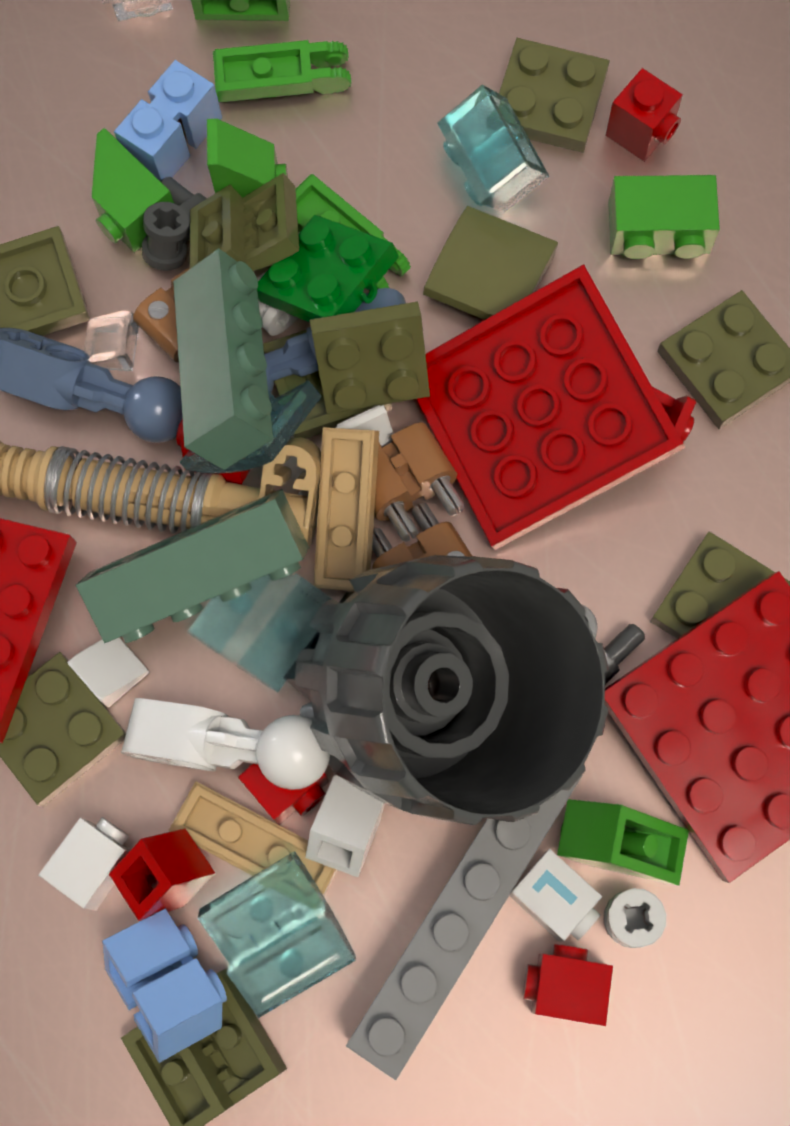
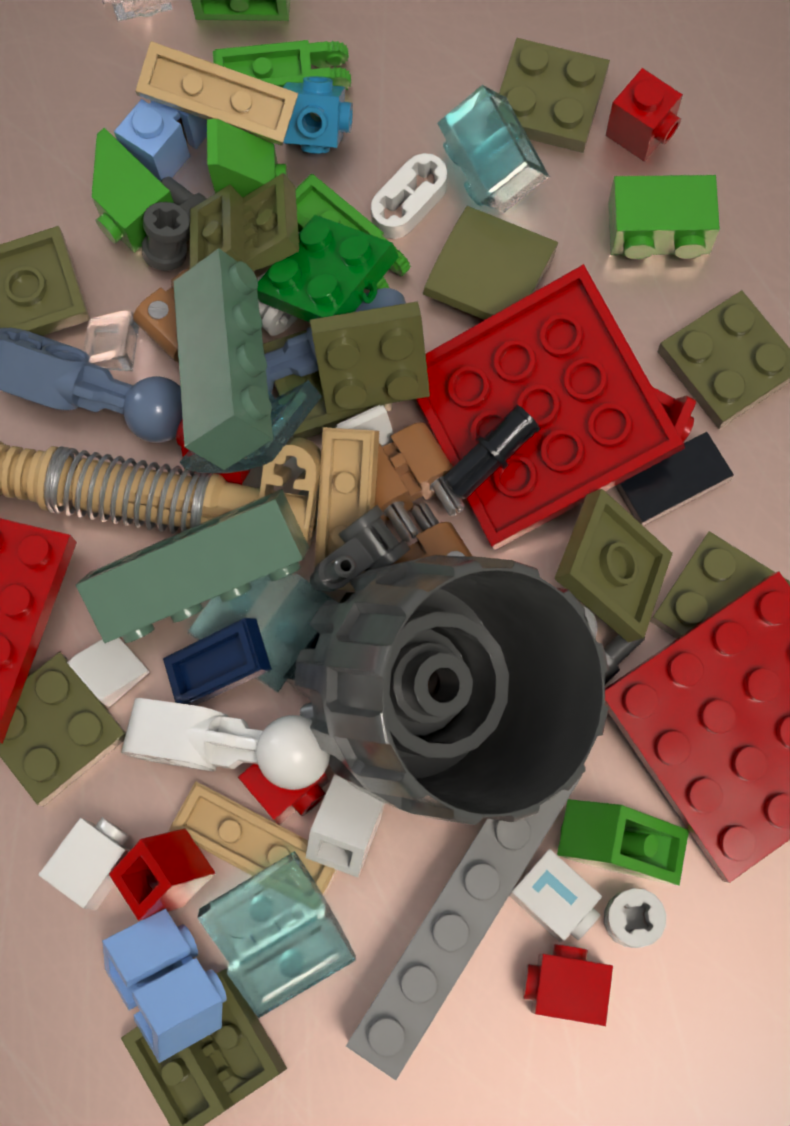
(216, 93): none -> tan plate
(217, 663): none -> dark blue tile
(328, 101): none -> dark azure brick
(365, 547): none -> dark grey piece
(401, 189): none -> white beam
(491, 452): none -> black axle
(614, 566): none -> olive plate
(676, 480): none -> black tile

